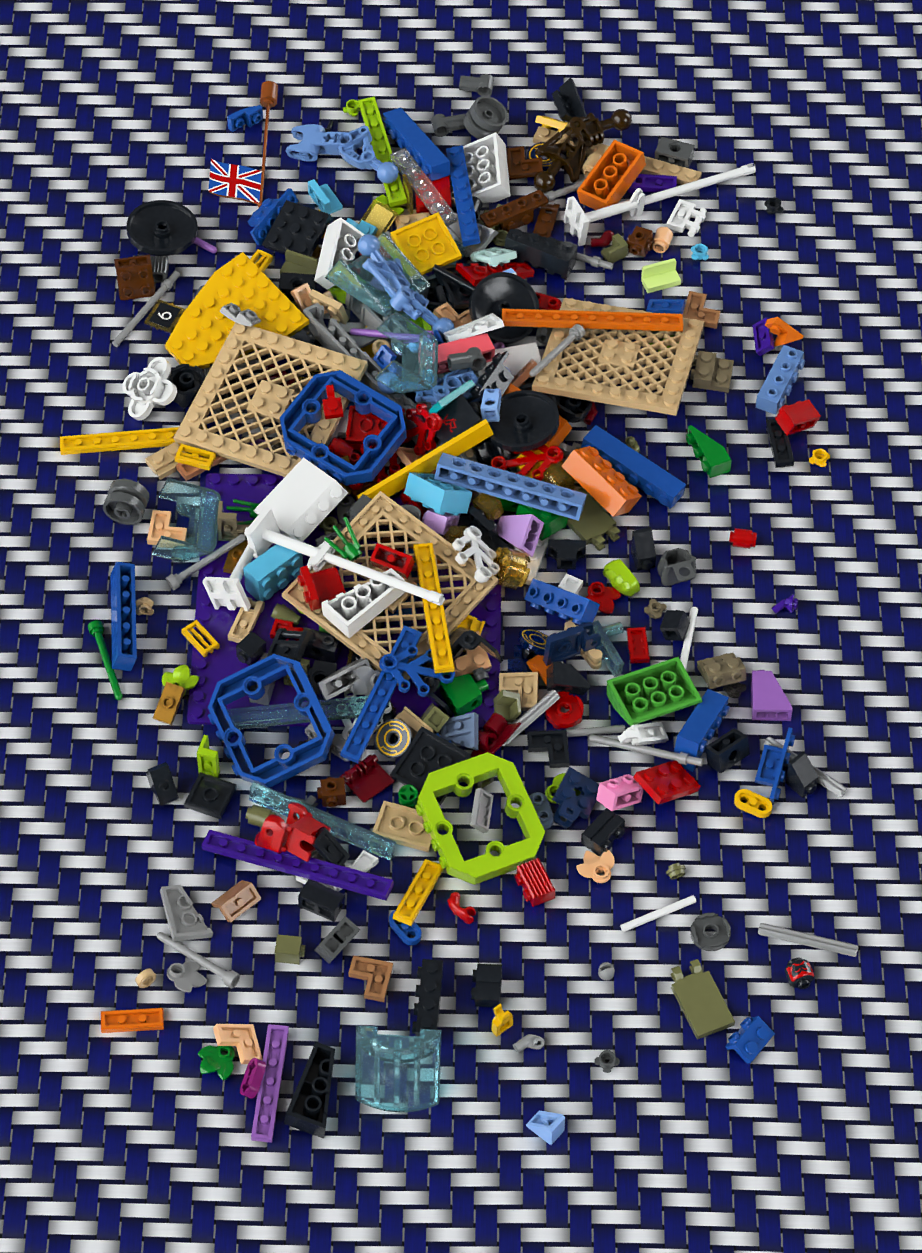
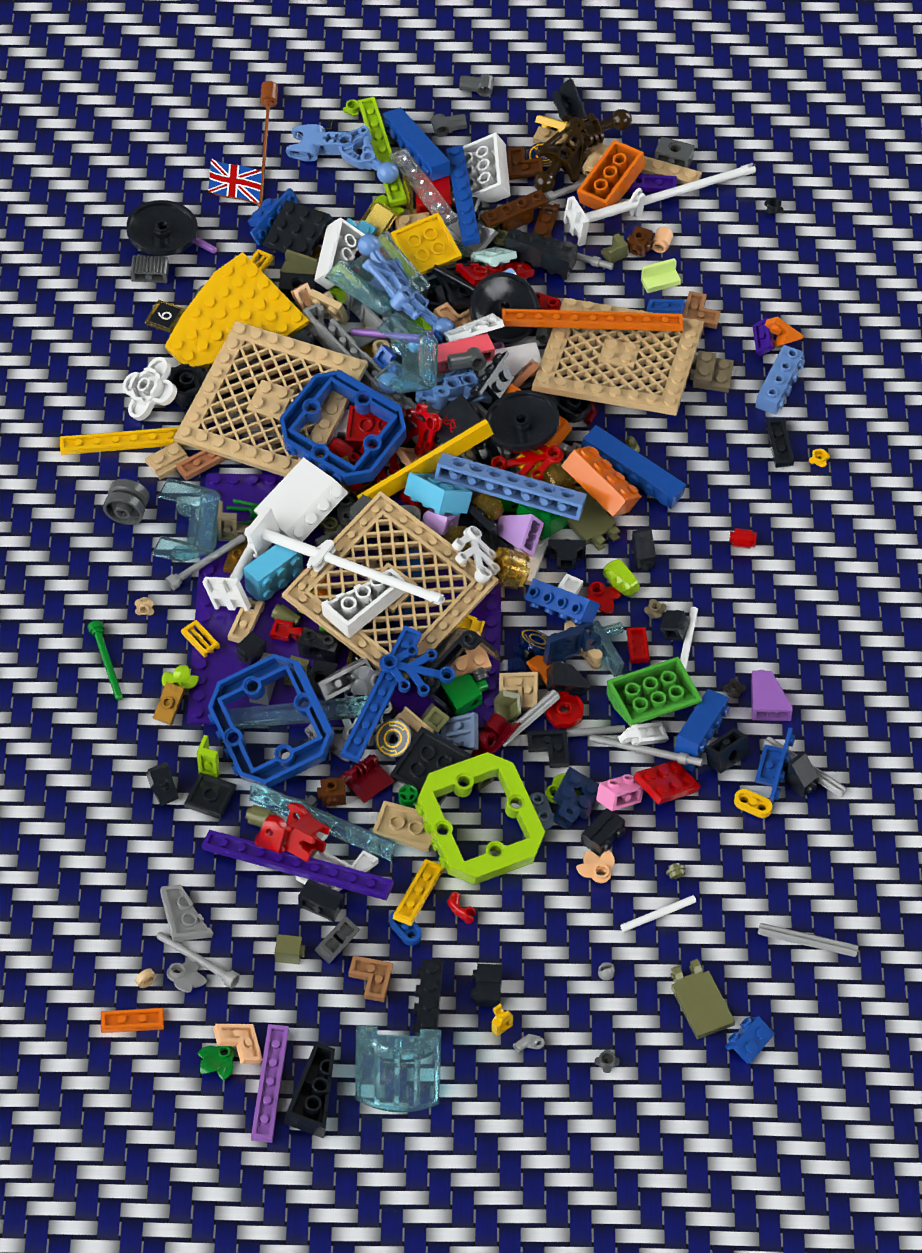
(123, 616): blue brick -> none
(135, 277): reddish brown bracket -> none
(160, 527): light nougat plate -> none
(166, 285): light grey bar -> none
(194, 459): yellow tile -> none
(237, 900): medium nougat panel -> none
(244, 317): light grey slope -> none
(248, 116): blue slope -> none
(253, 1078): magenta beam -> none
(290, 649): black plate -> none
(320, 585): red bracket -> none
(324, 197): medium azure panel -> none
(330, 848): black plate -> none
(332, 405): red plate -> none
(351, 550): green plant -> none
(387, 558): red brick -> none
(434, 613): yellow tile -> none
(463, 389): tile -> none
(481, 810): light grey plate -> none
(485, 117): dark grey wheel -> none
(491, 405): light blue leg -> none
(535, 882): red brick -> none
(547, 1125): light blue slope -> none
(575, 333): light grey piece -> none
(604, 240): dark red arm -> none
(676, 567): dark grey piece -> none
(681, 215): white plate -> none
(699, 252): medium azure plate -> none
(710, 942): dark grey tile -> none
(711, 454): green slope -> none
(722, 670): dark tan plate -> none
(790, 603): dark purple plate -> none
(797, 417): red brick -> none
(799, 973): black head -> none

